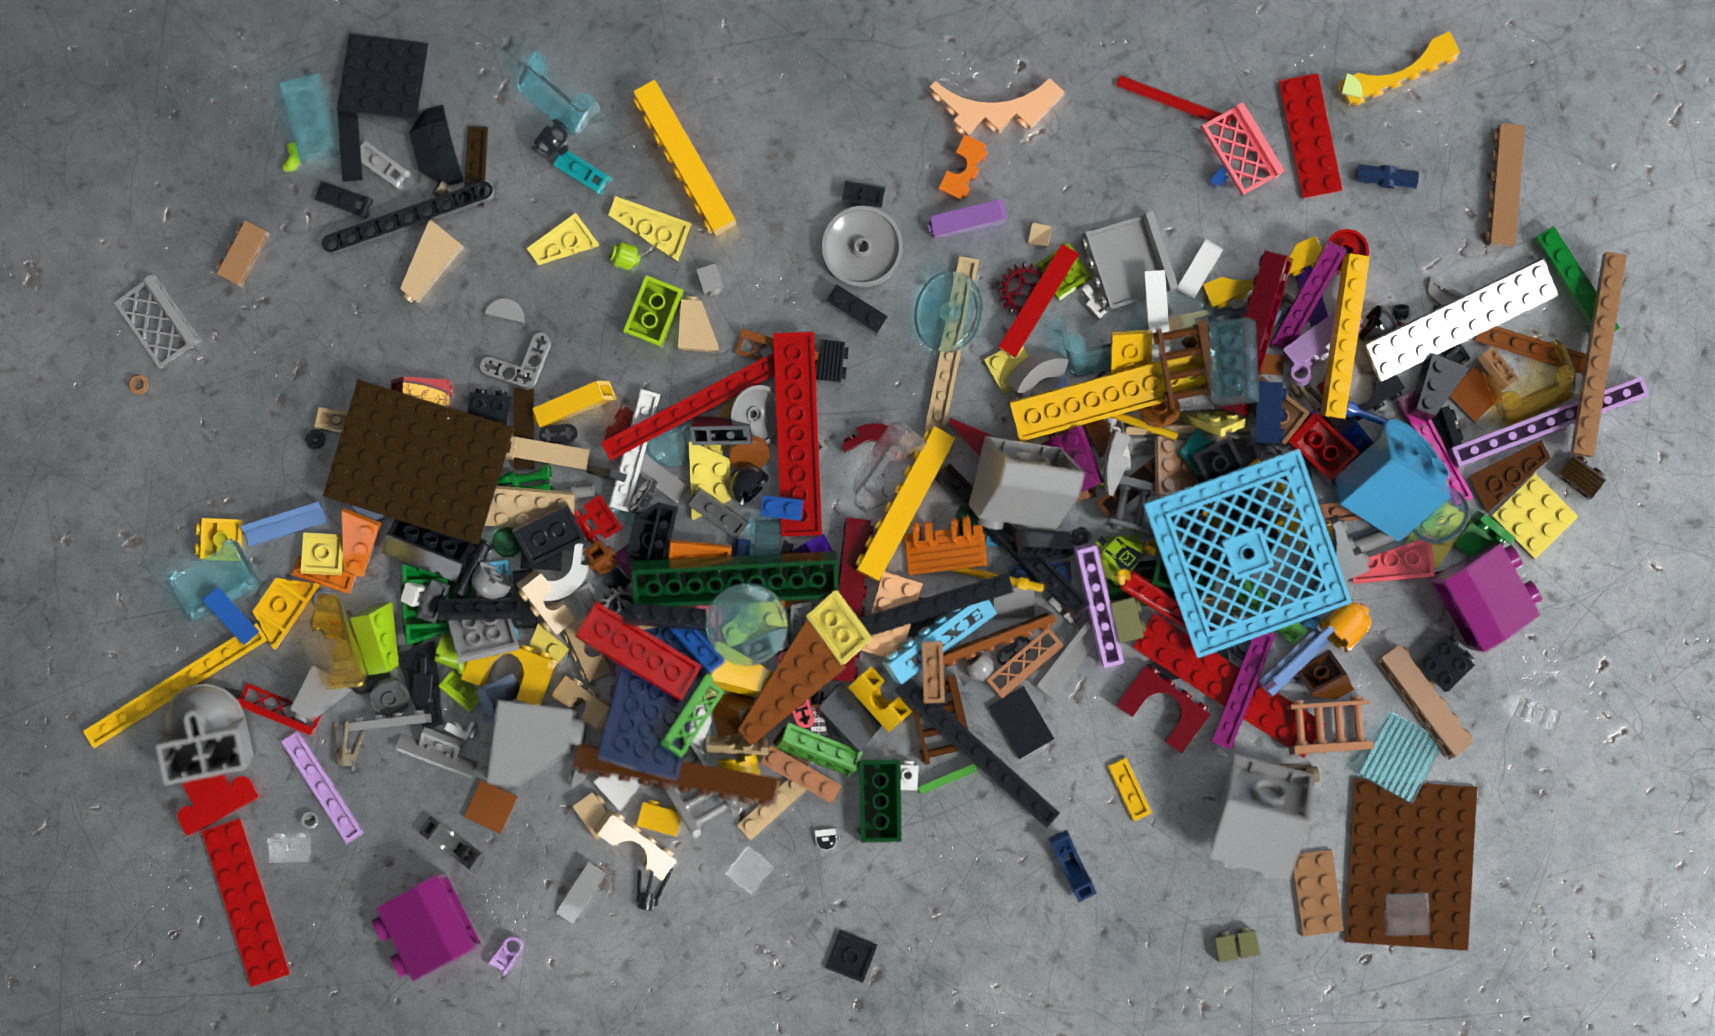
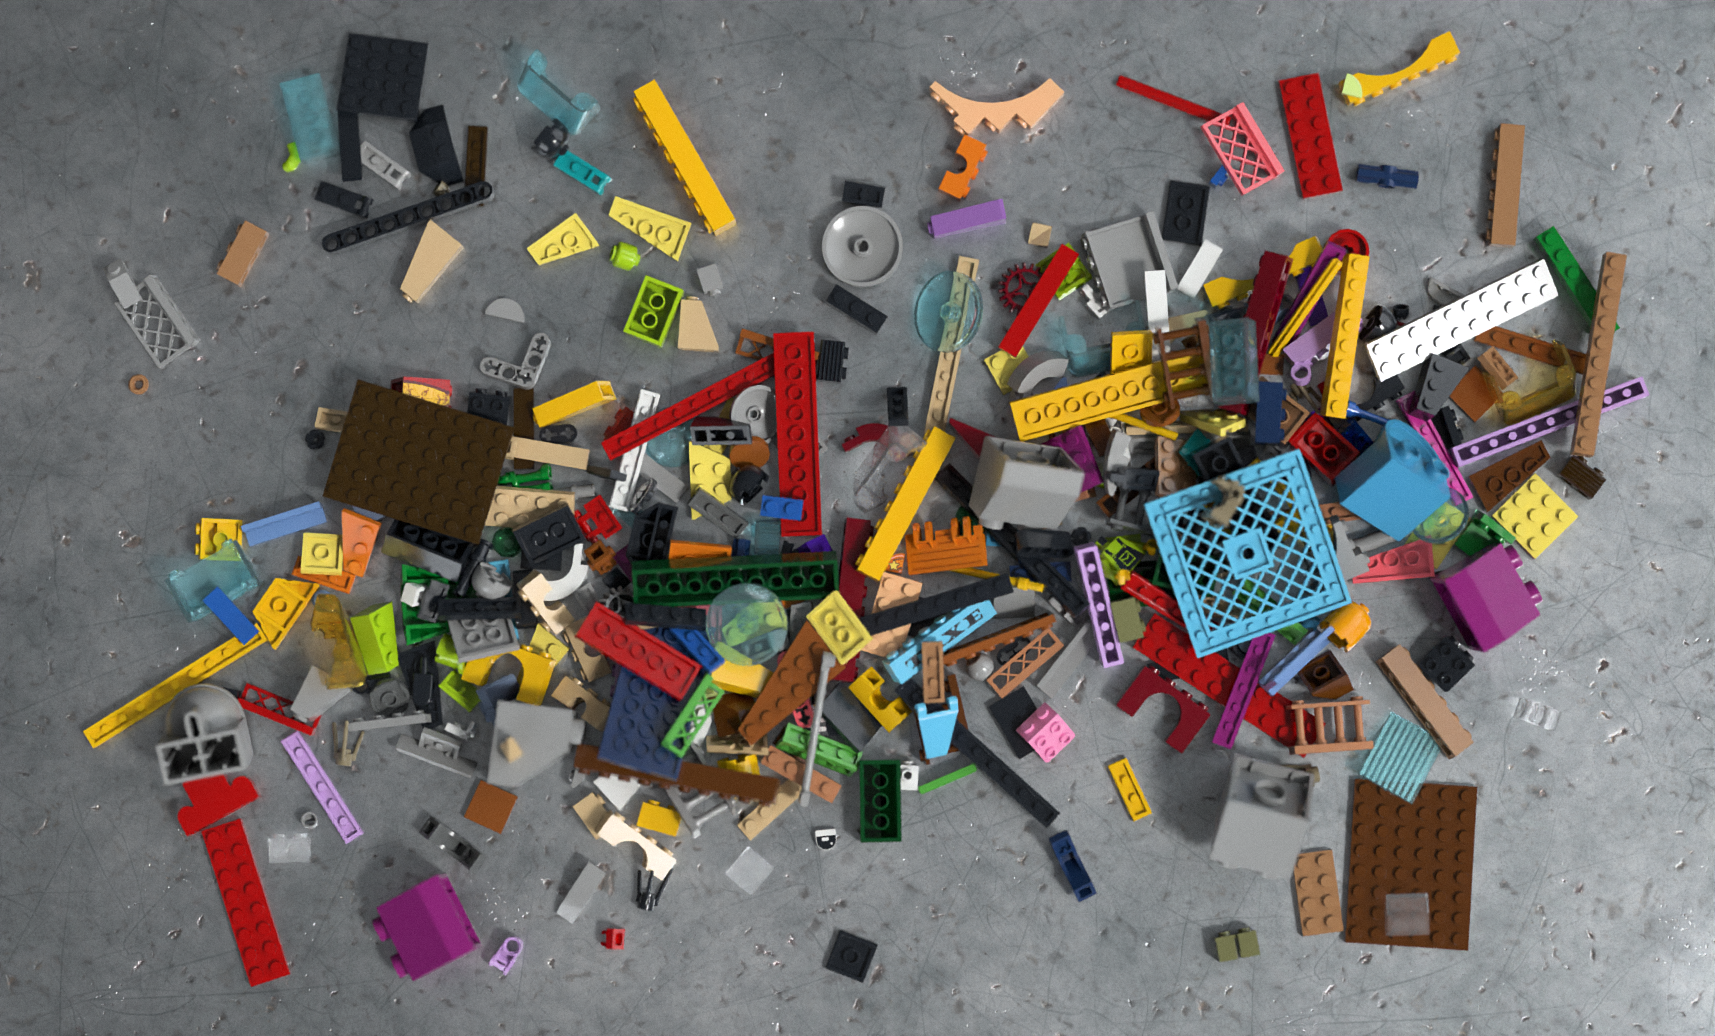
(122, 283): none -> light grey slope
(511, 749): none -> tan slope
(614, 938): none -> red tile
(827, 661): none -> light grey hinge
(896, 563): none -> orange tile
(897, 406): none -> black tile
(937, 727): none -> medium azure flag
(1046, 732): none -> bright pink bracket
(1134, 478): none -> black hinge
(1185, 213): none -> black tile
(1232, 498): none -> dark tan tile
(1305, 307): none -> yellow axle

